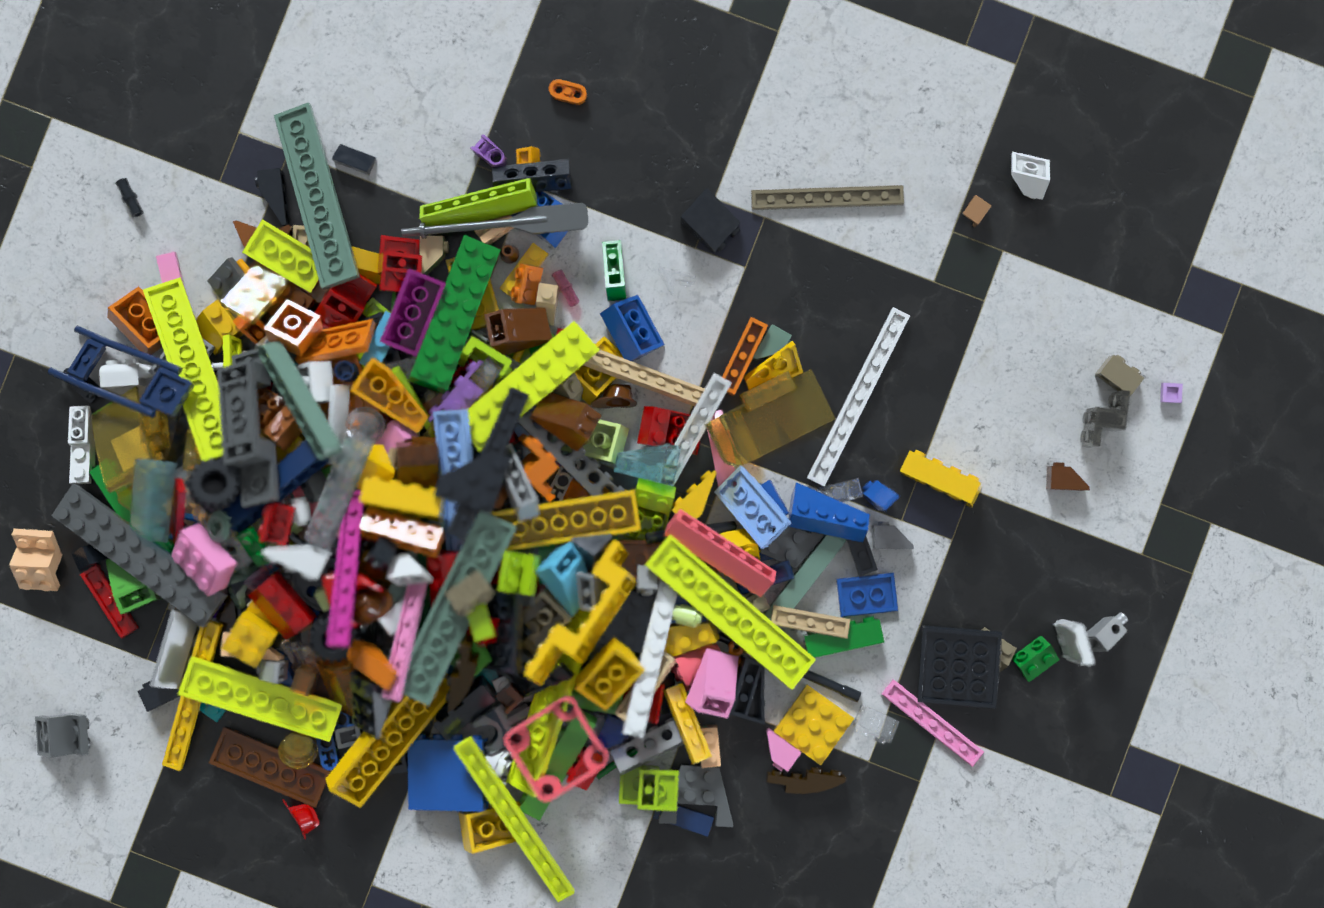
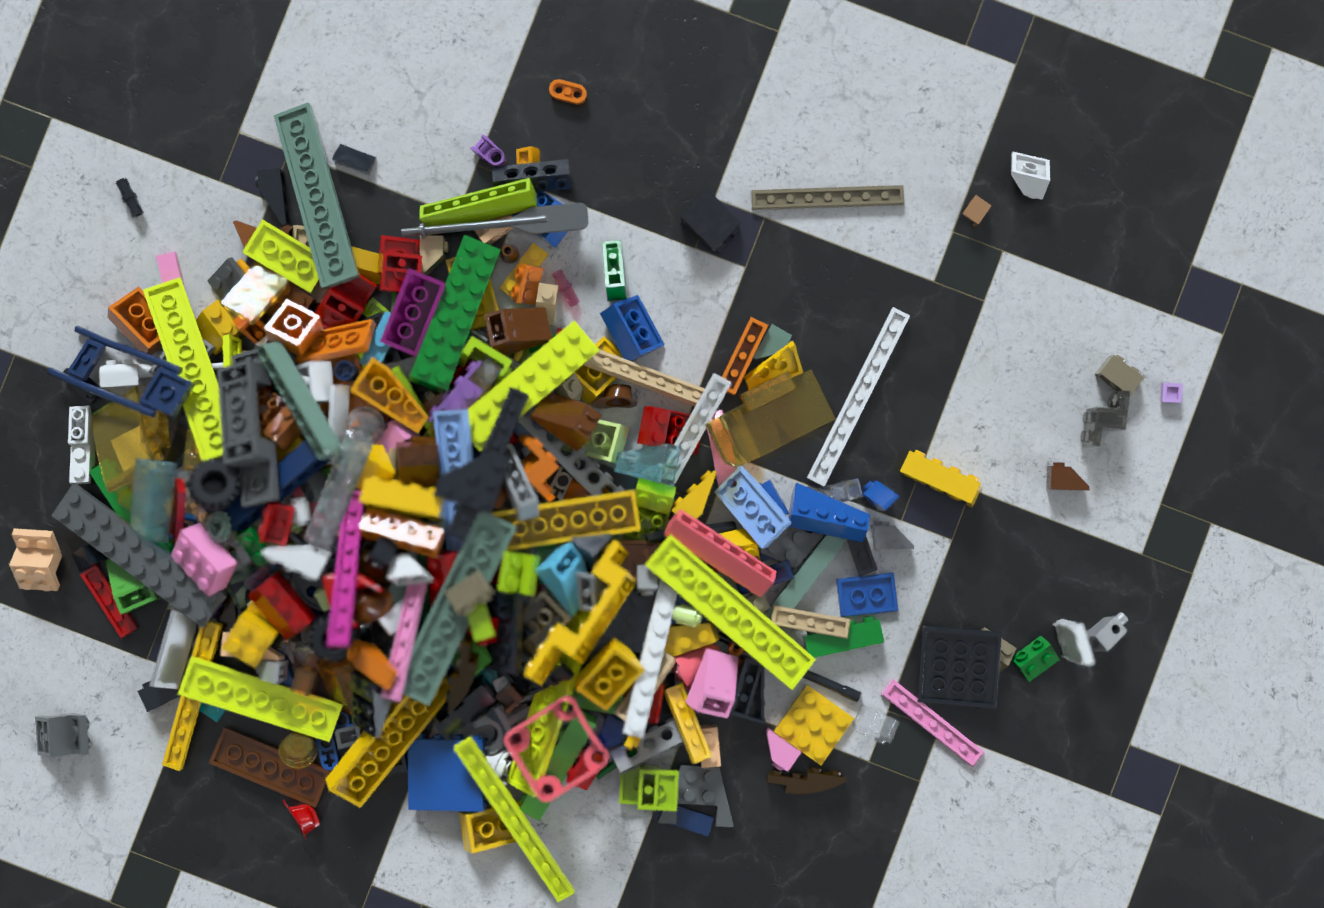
(632, 741): none -> yellow plate

